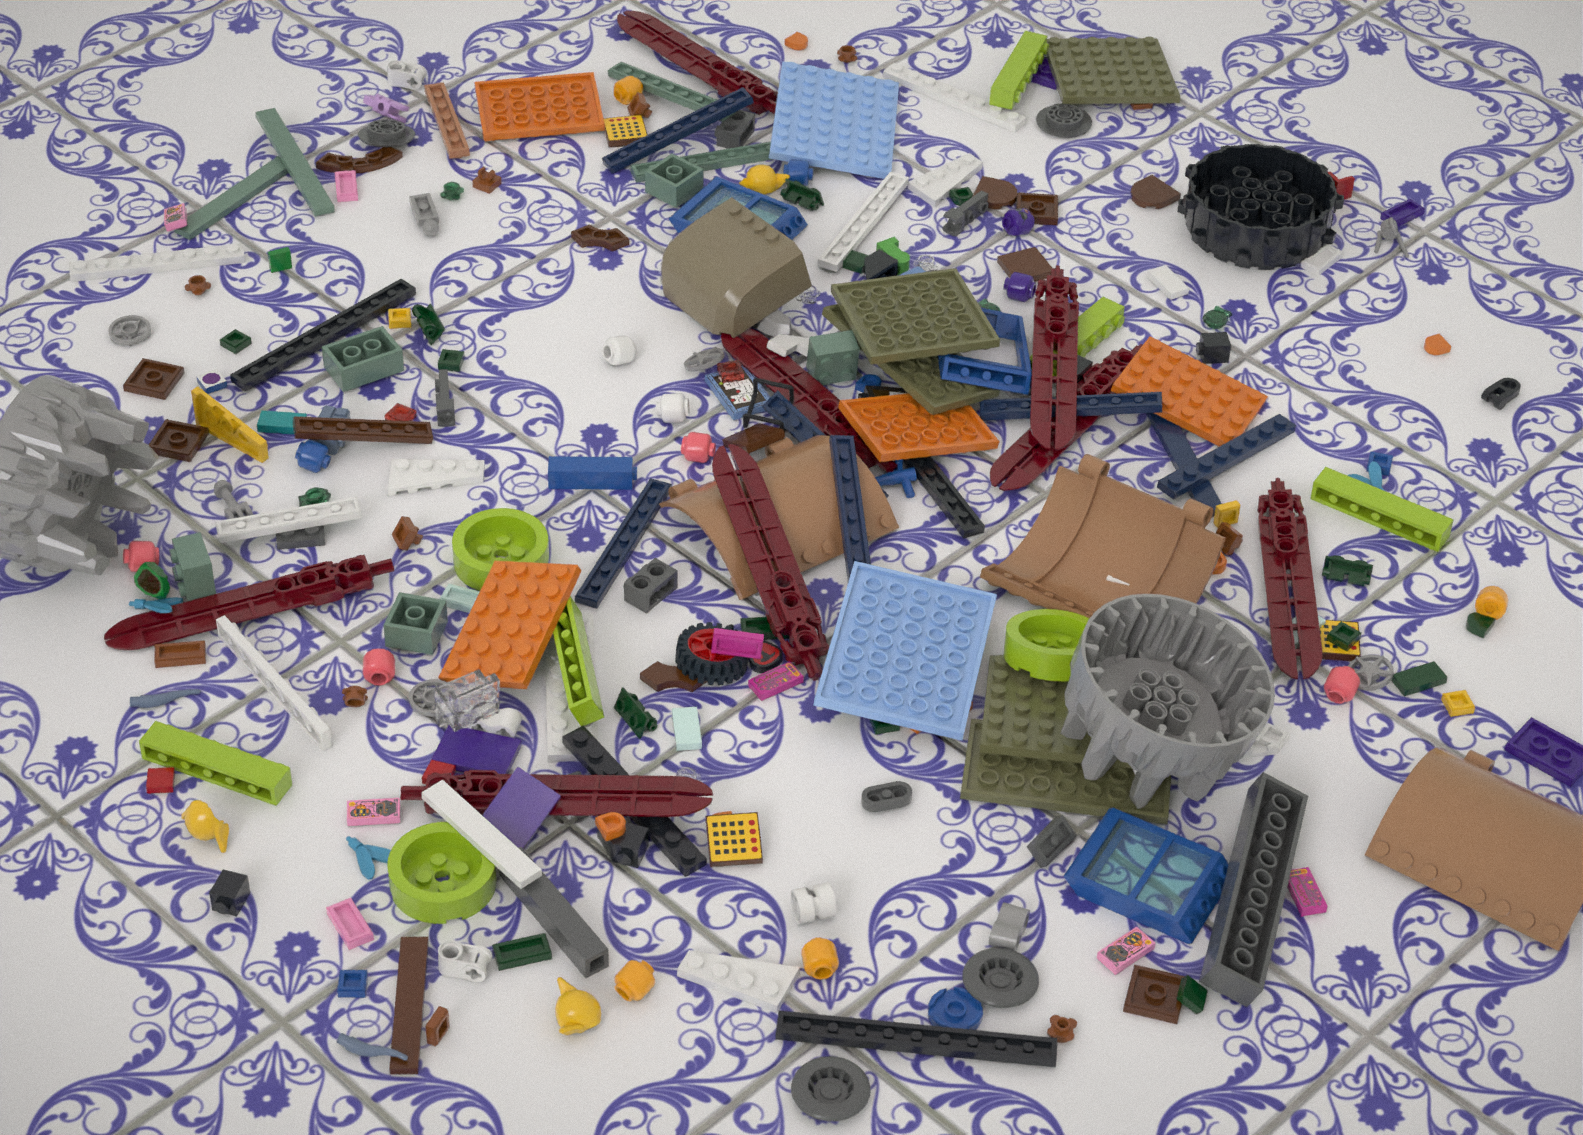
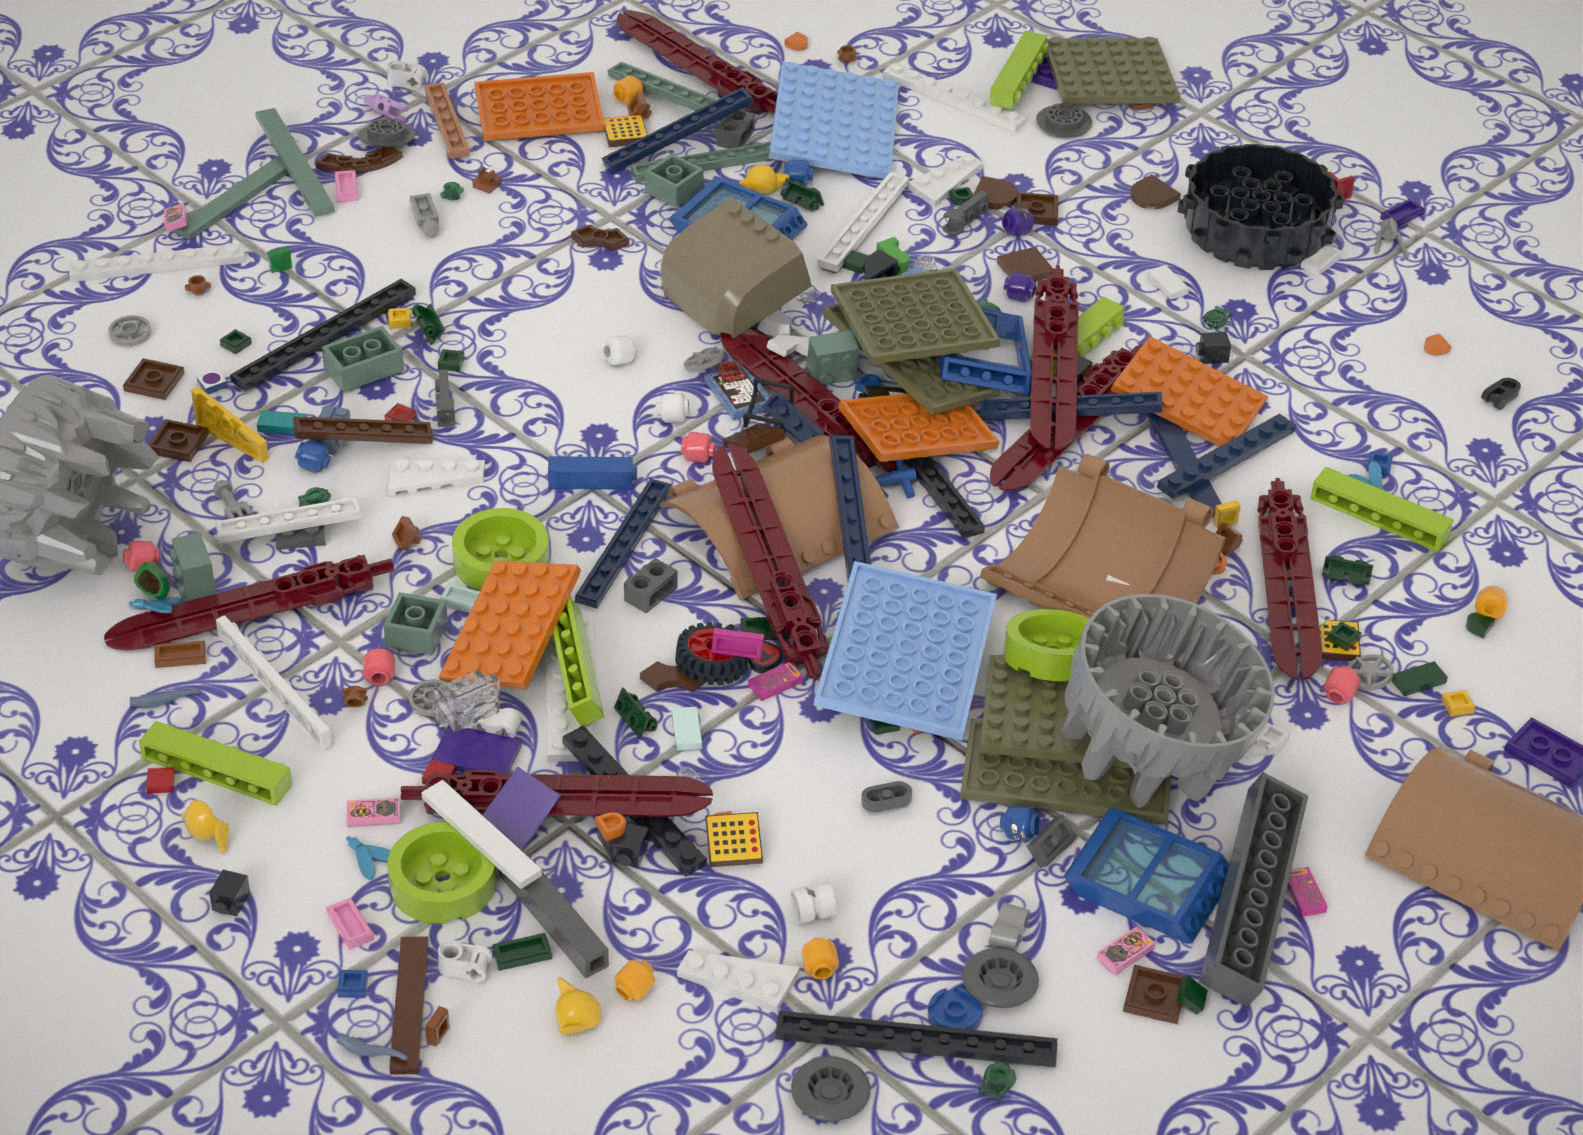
(997, 1080): none -> clear green animal
(1020, 823): none -> blue head
(1062, 1028): dark orange plate -> none

